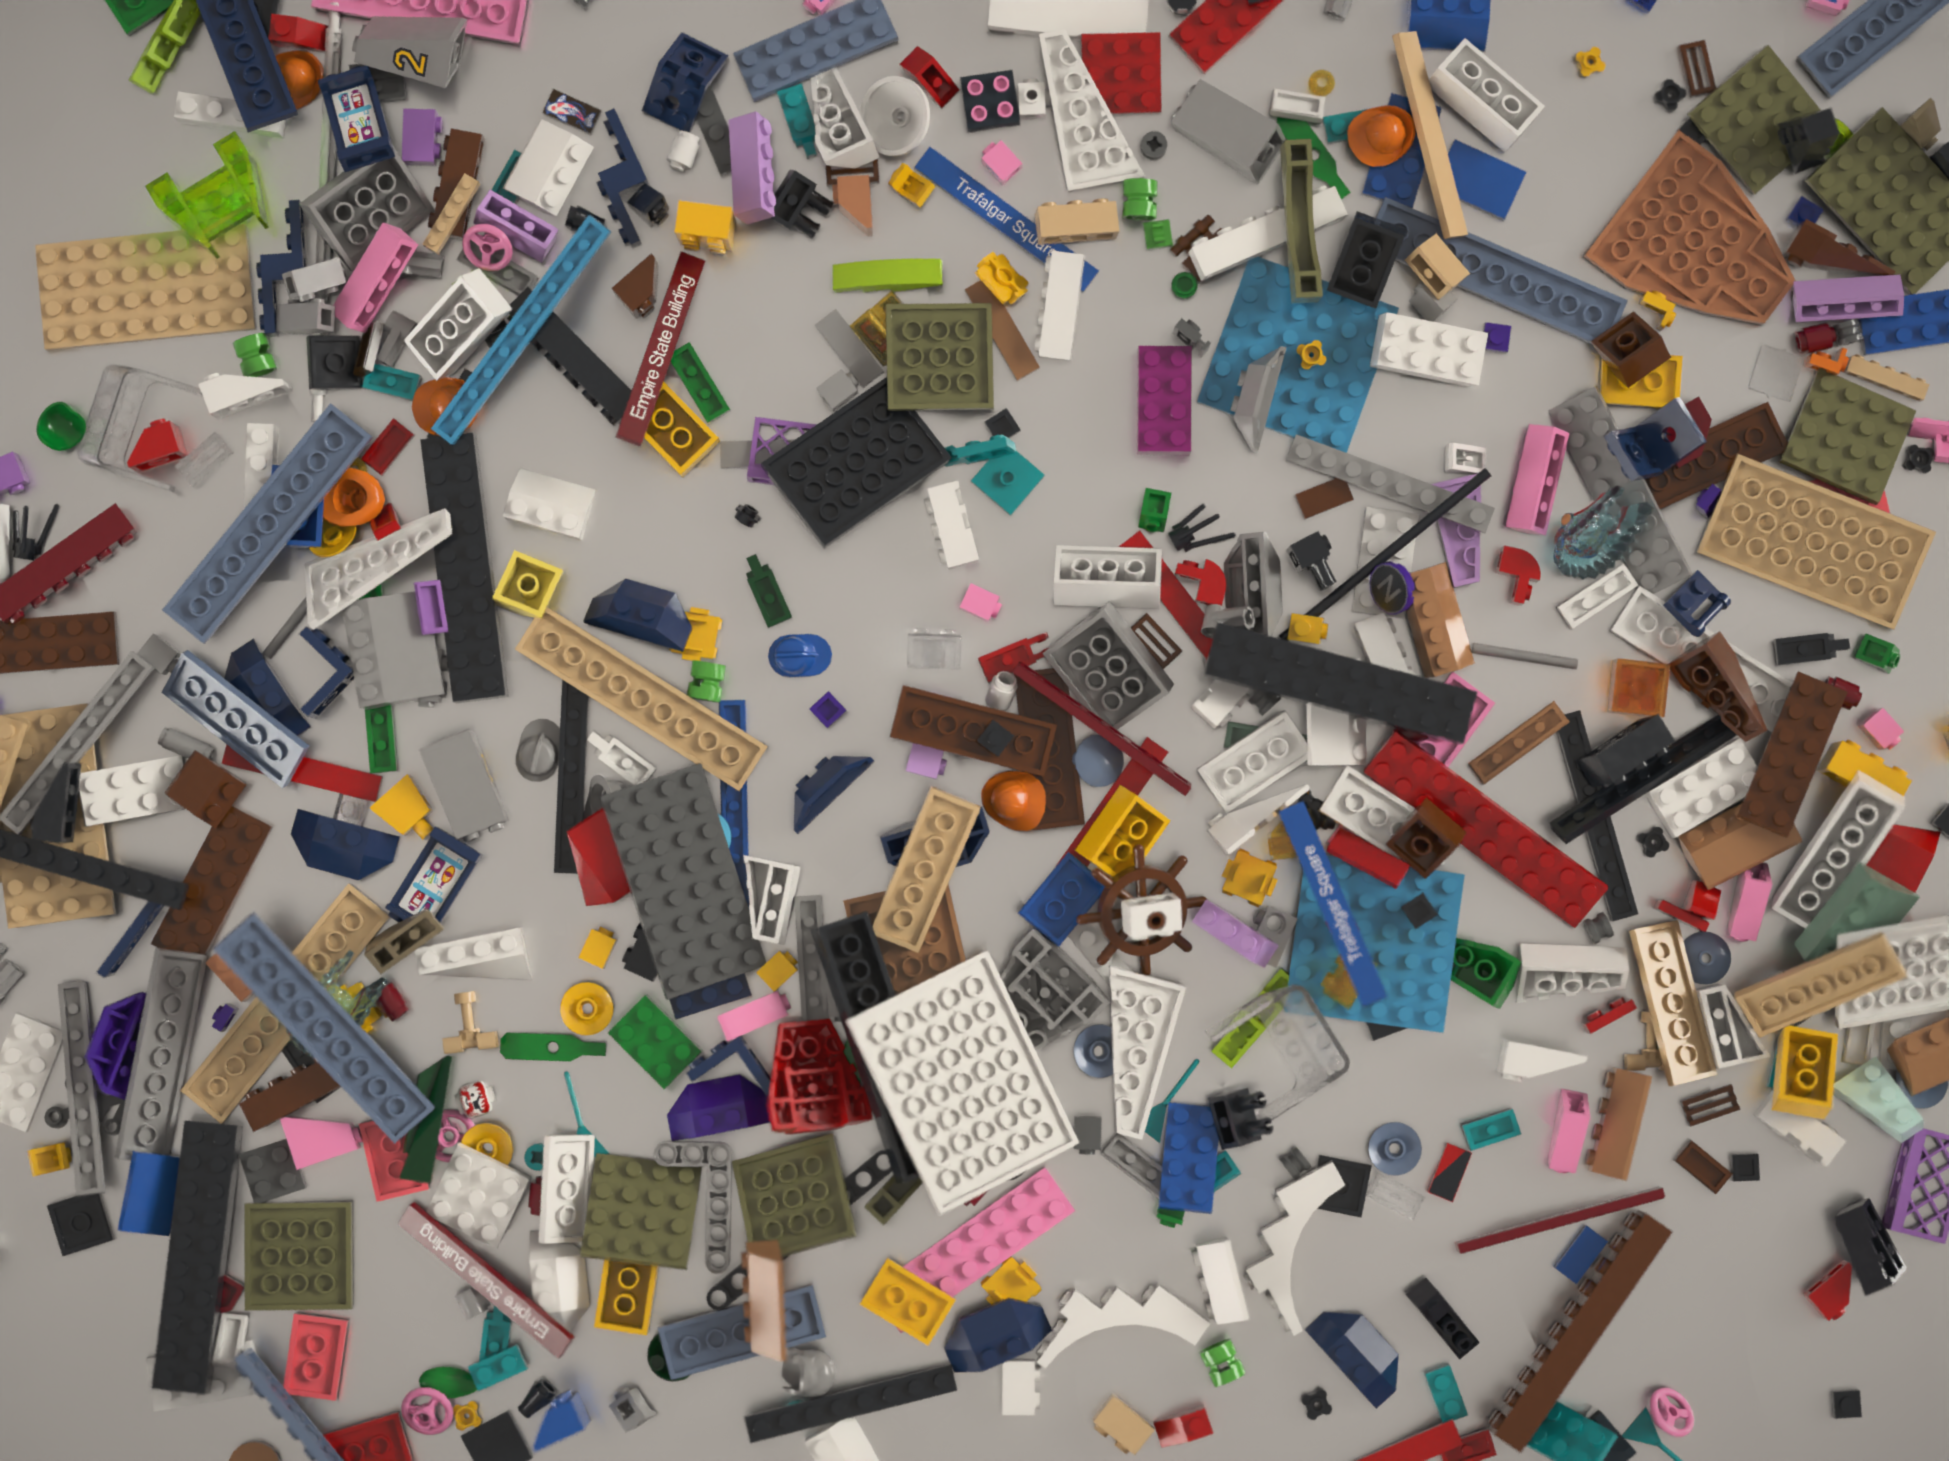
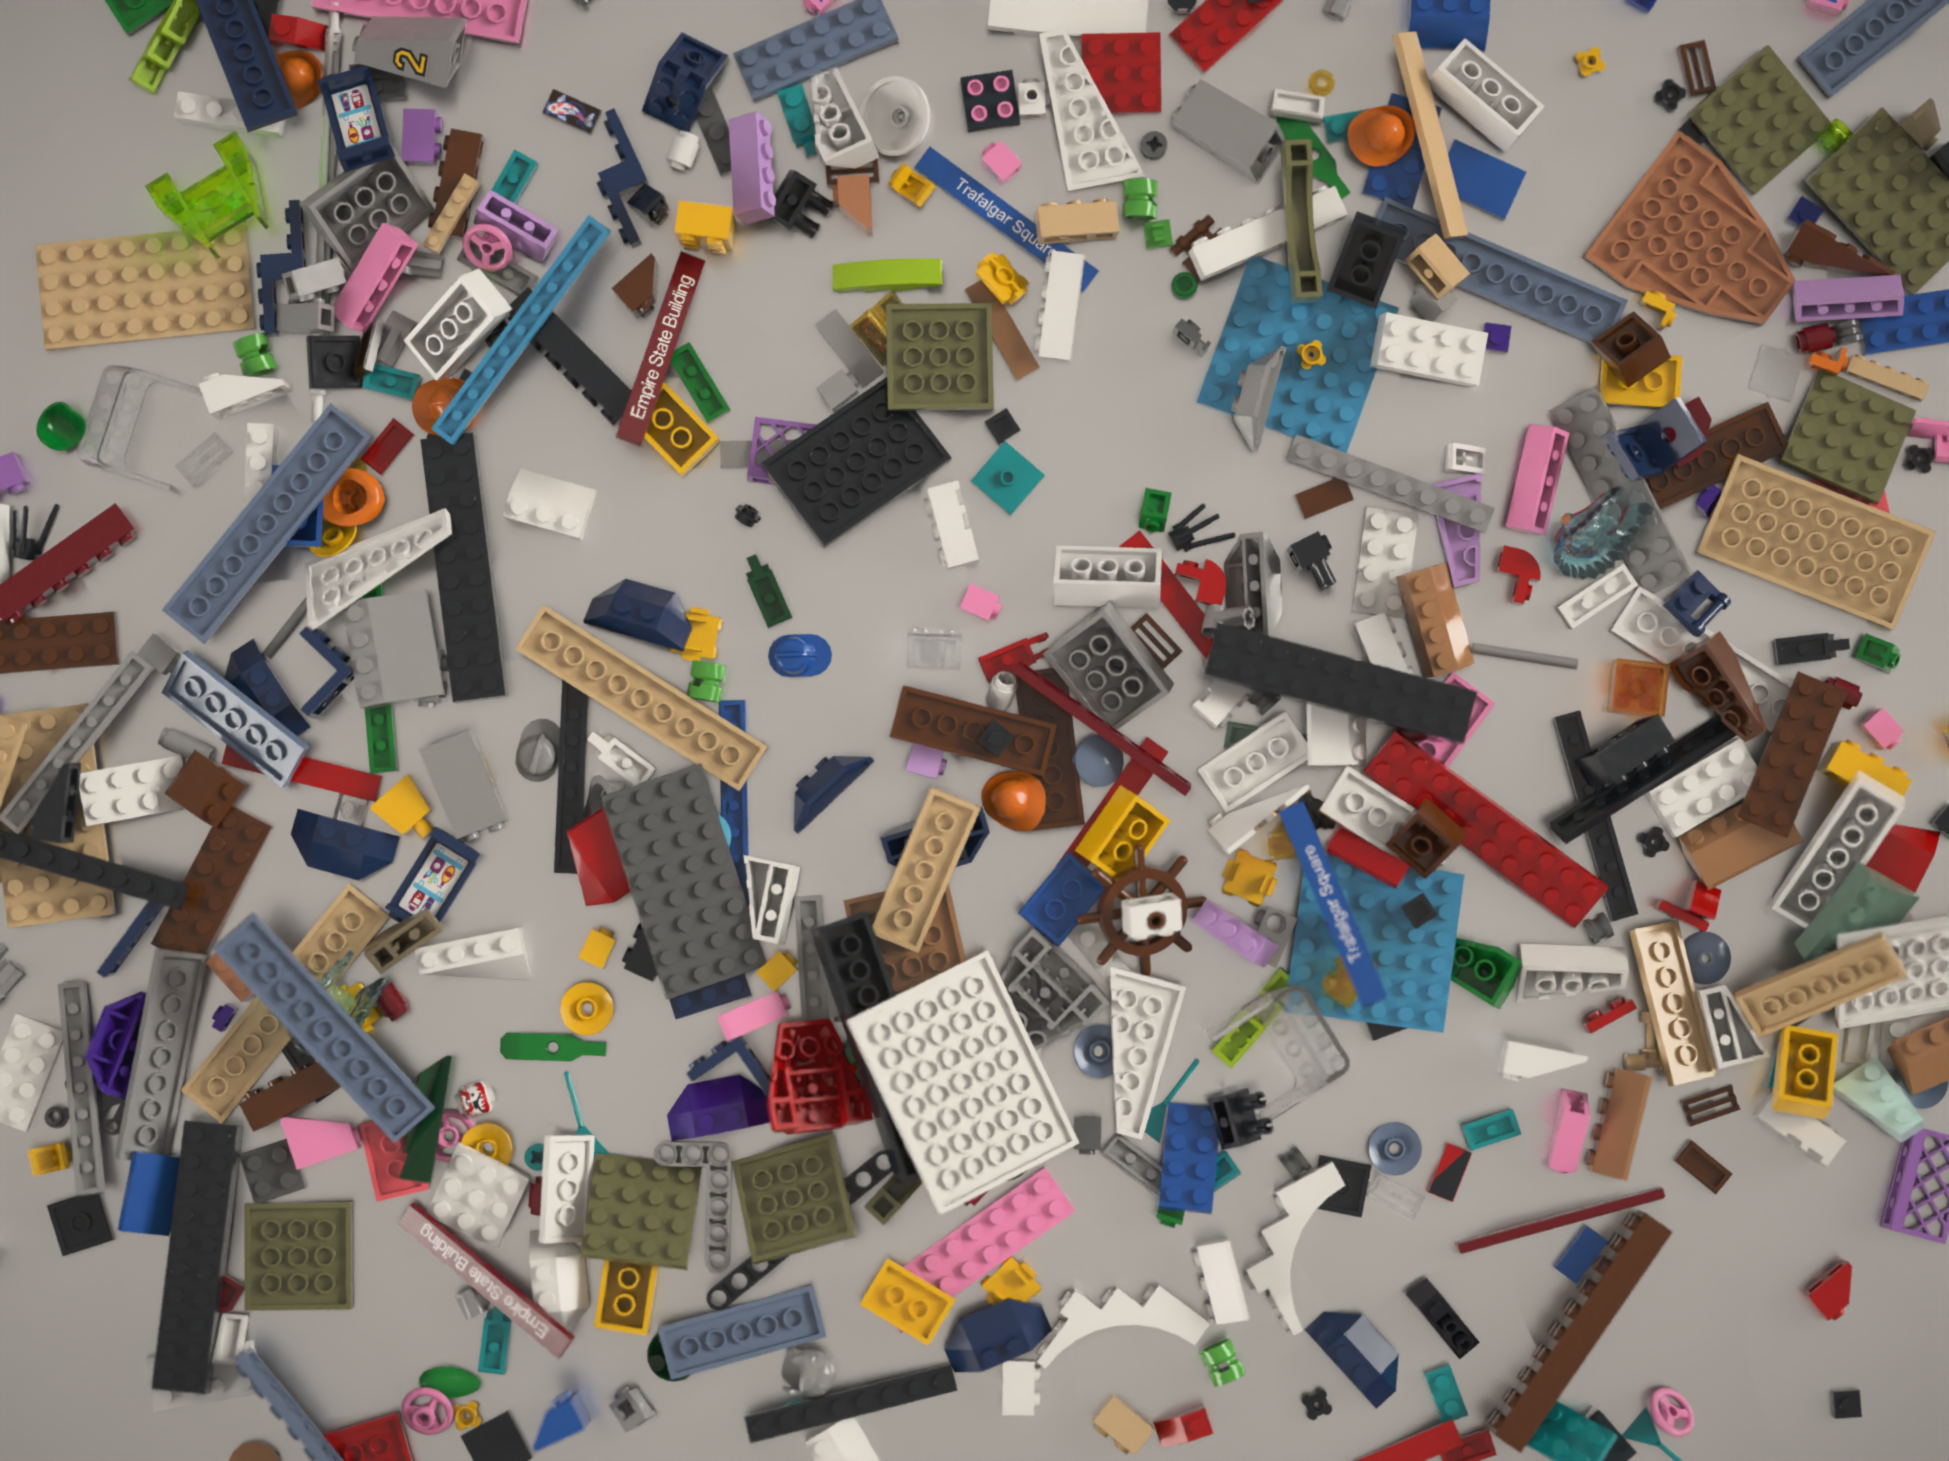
(157, 446): red slope -> none
(315, 1356): coral plate -> none
(385, 522): red tile -> none
(430, 607): medium lavender tile -> none
(469, 1036): tan bar -> none
(497, 1367): teal plate -> none
(526, 585): light yellow slope -> none
(538, 1397): black cone -> none
(548, 167): white slope -> none
(577, 216): black cone -> none
(655, 1041): green brick -> none
(765, 1299): slope -> none
(827, 709): dark purple plate -> none
(929, 76): red slope -> none
(979, 451): teal hinge -> none
(1164, 400): magenta brick -> none
(1307, 628): yellow bracket -> none
(1391, 587): tile -> none
(1396, 546): black piece -> none
(1518, 742): medium nougat tile -> none
(1745, 1167): black tile -> none
(1749, 902): bright pink slope -> none
(1809, 138): black wedge -> none
(1869, 1247): black wedge -> none

